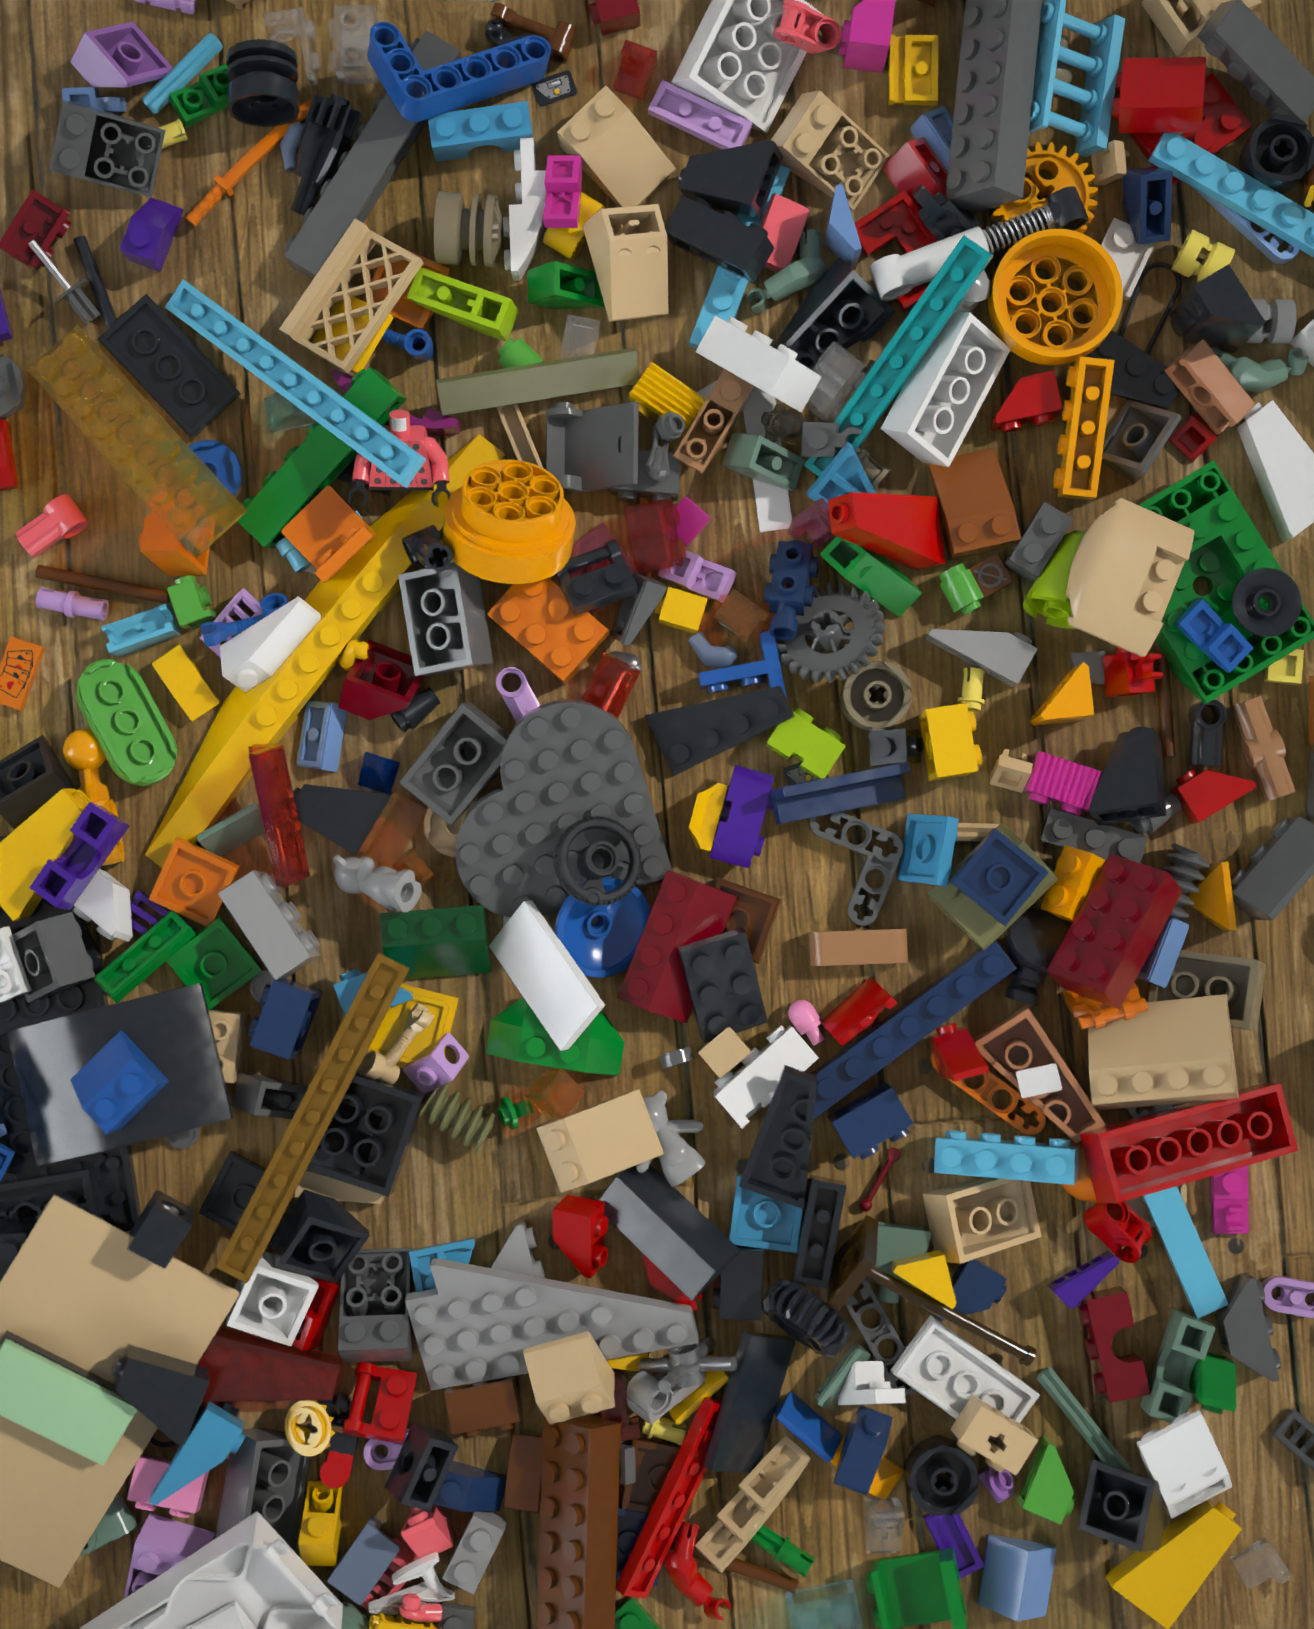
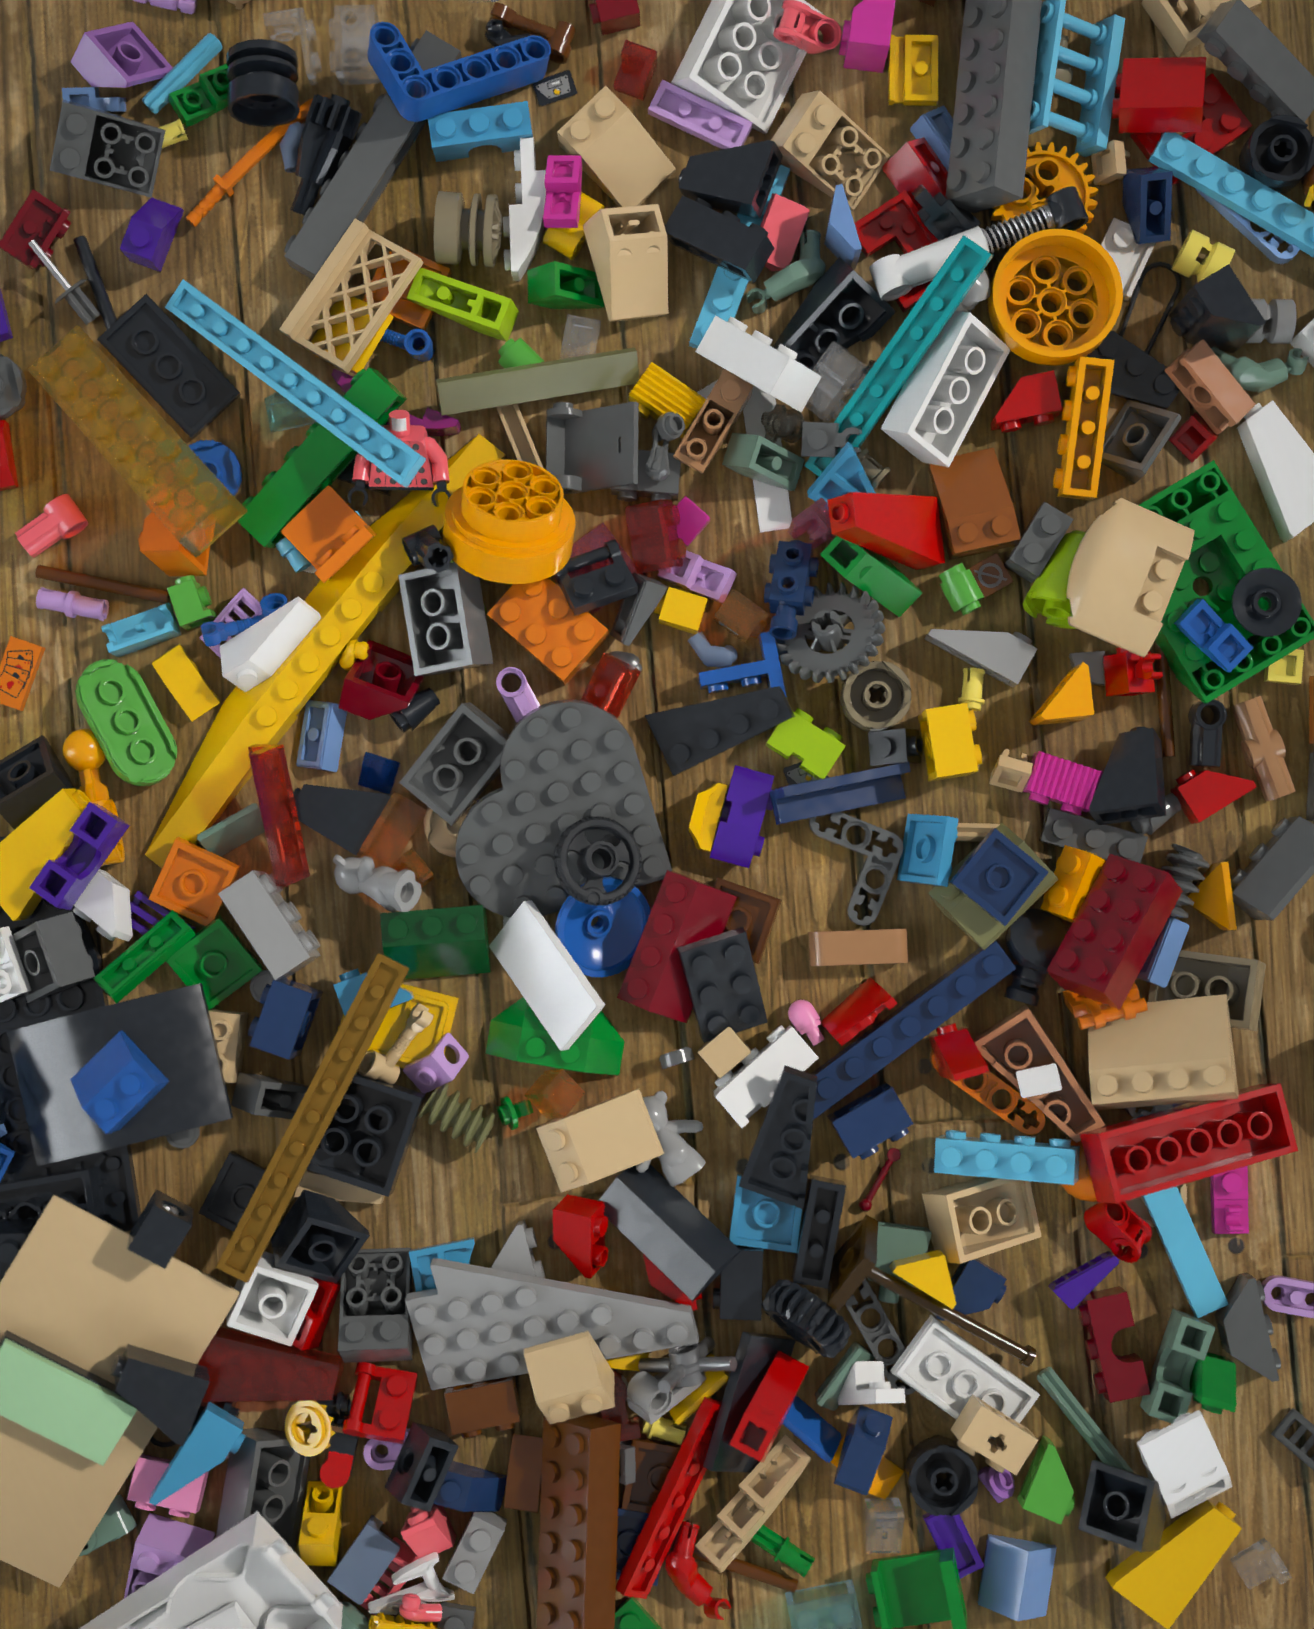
(769, 1406): none -> red slope

